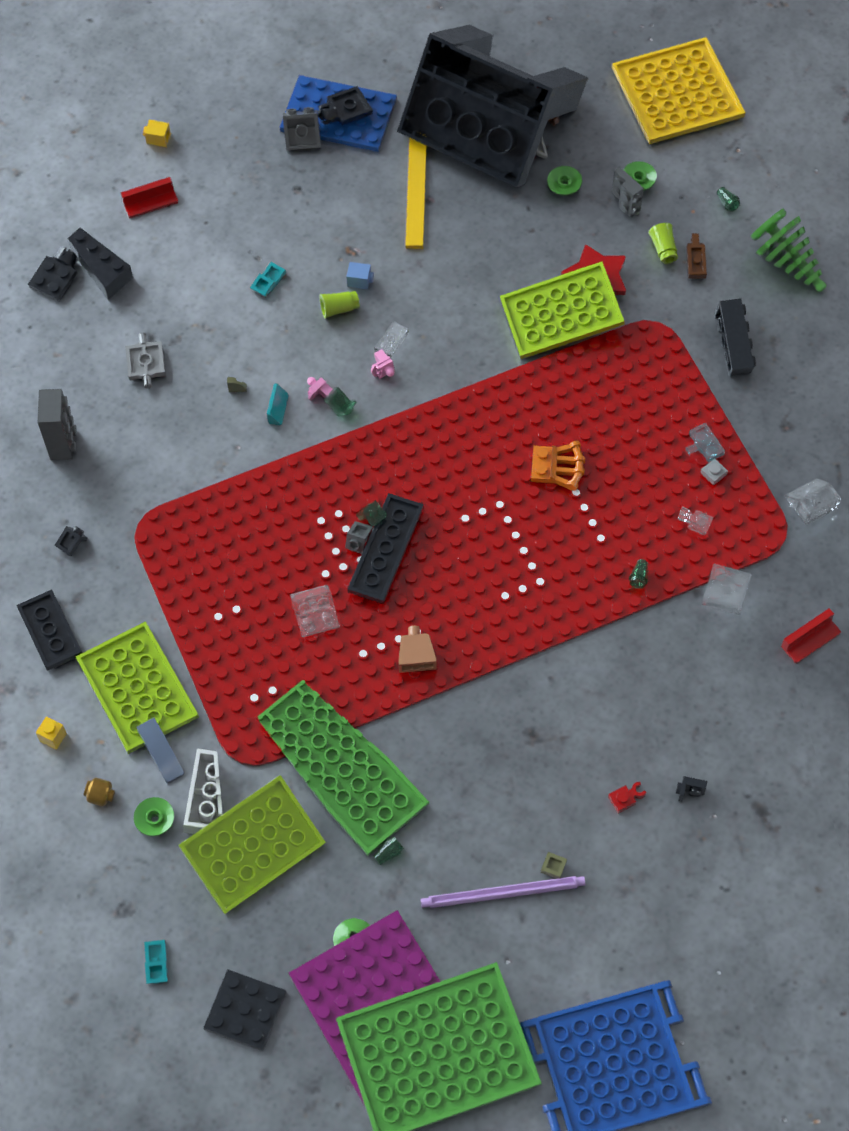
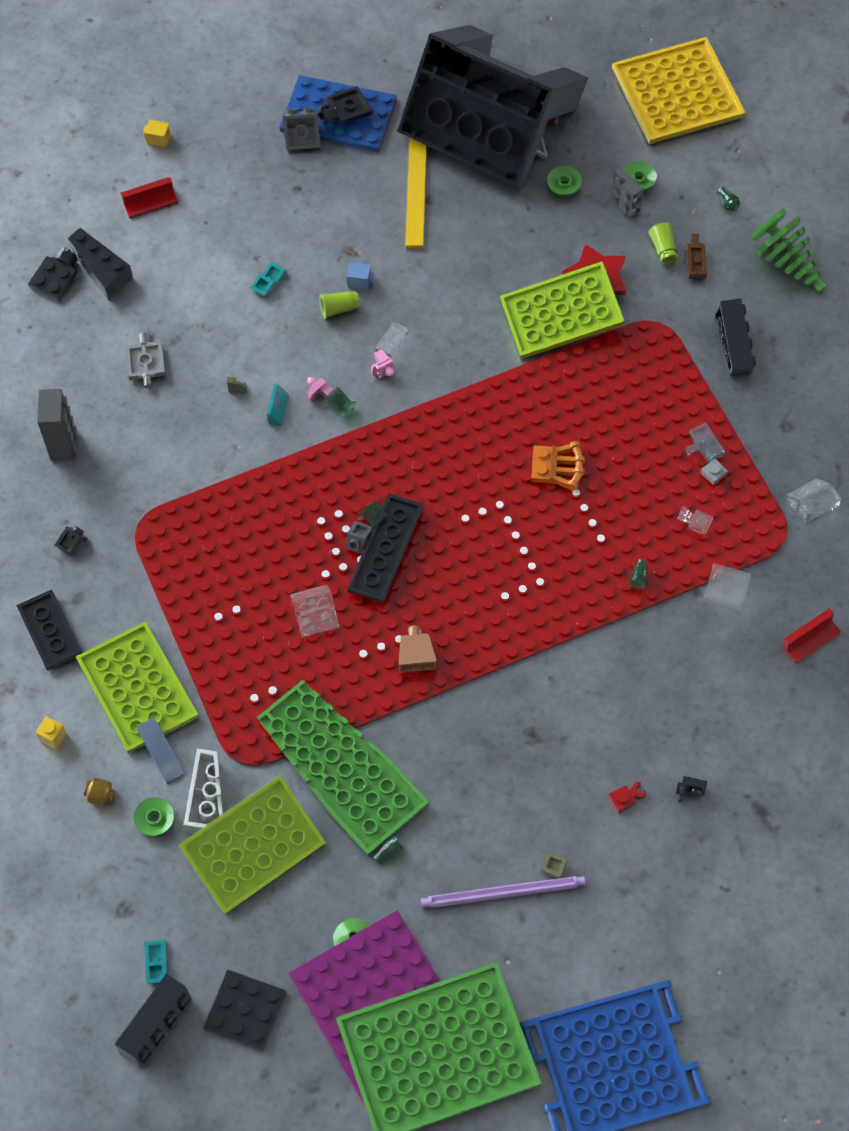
(153, 1021): none -> black brick

